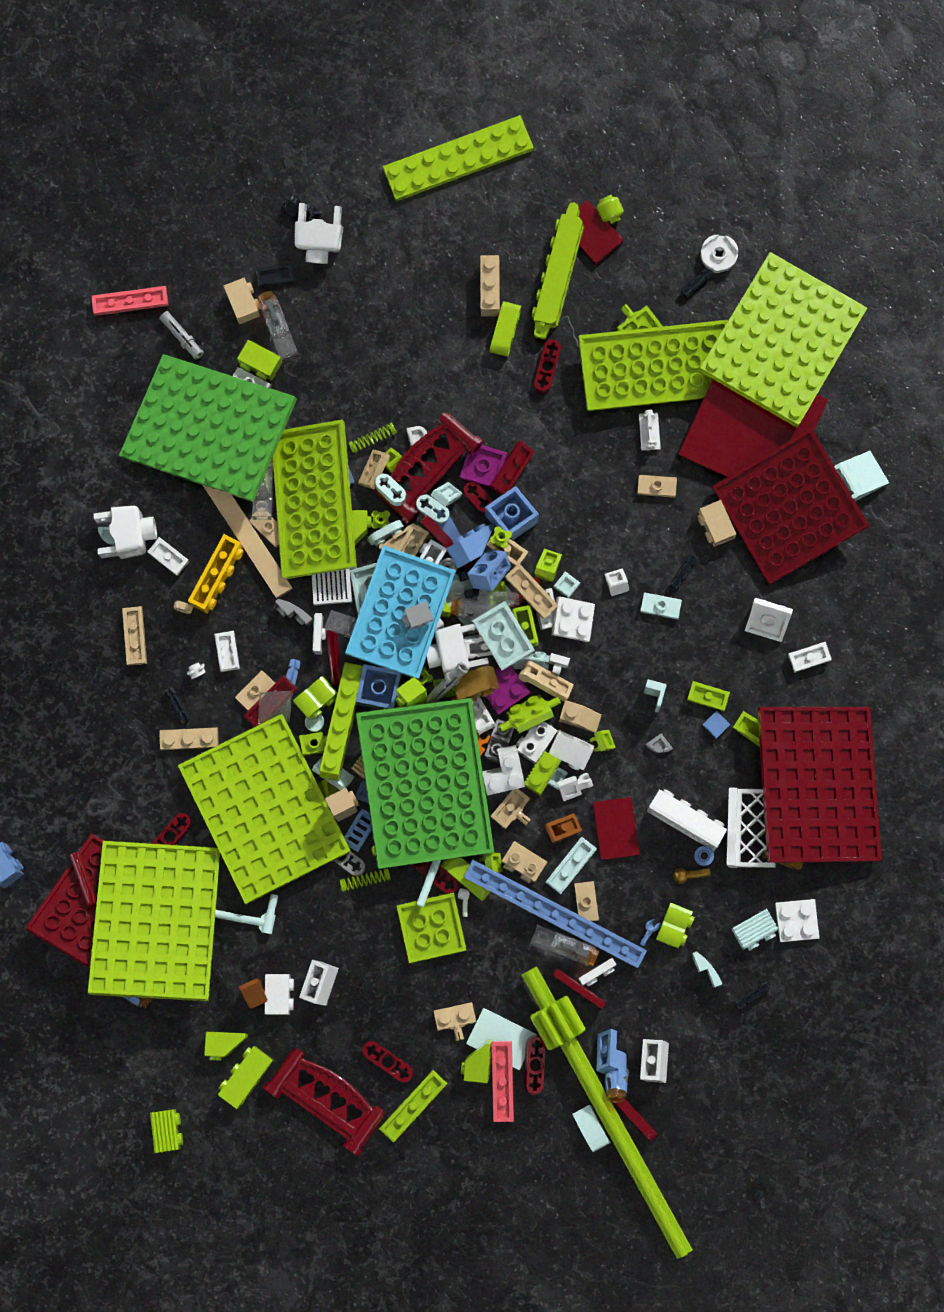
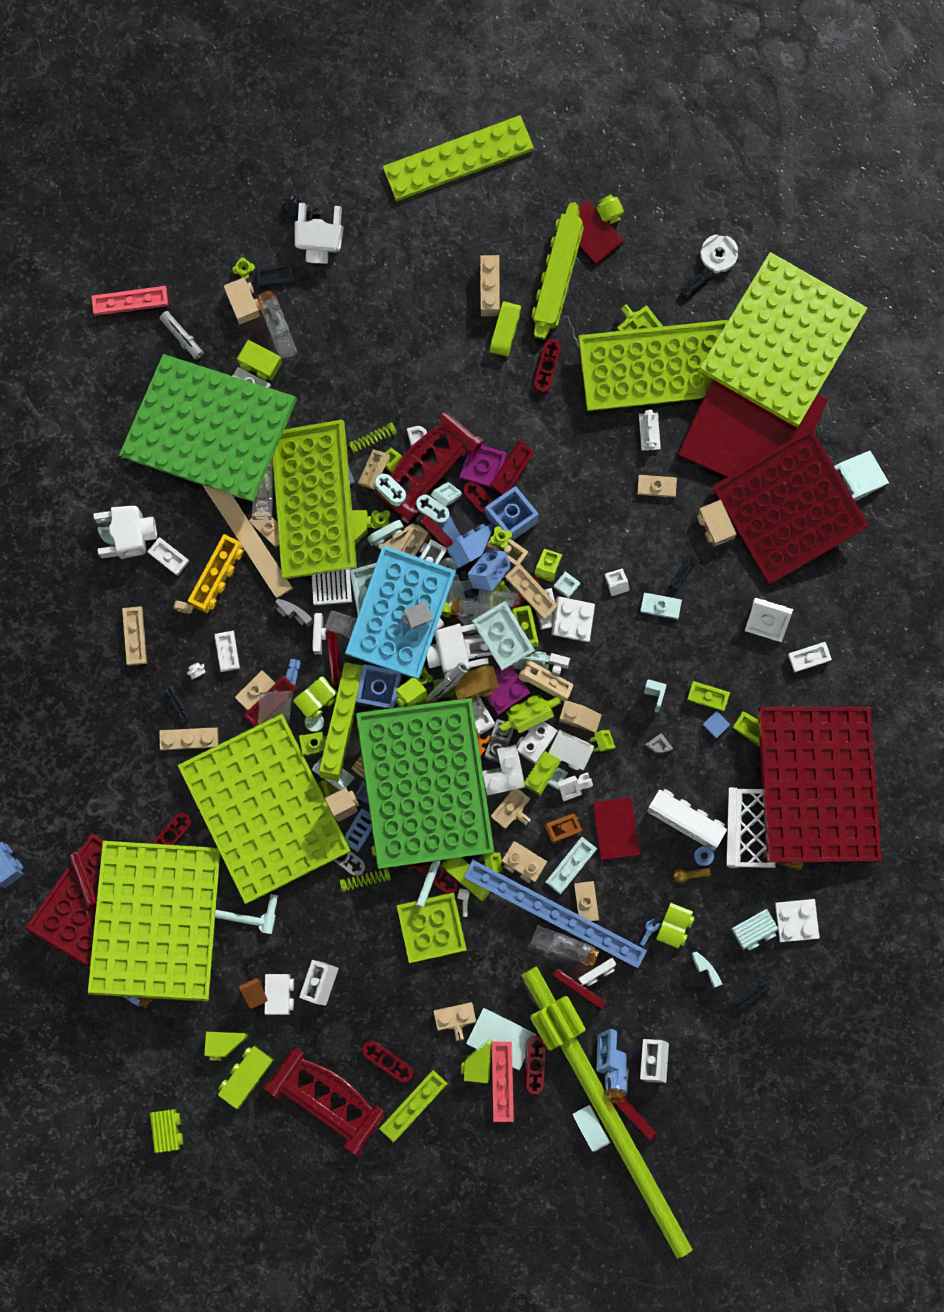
(248, 268): none -> lime plate

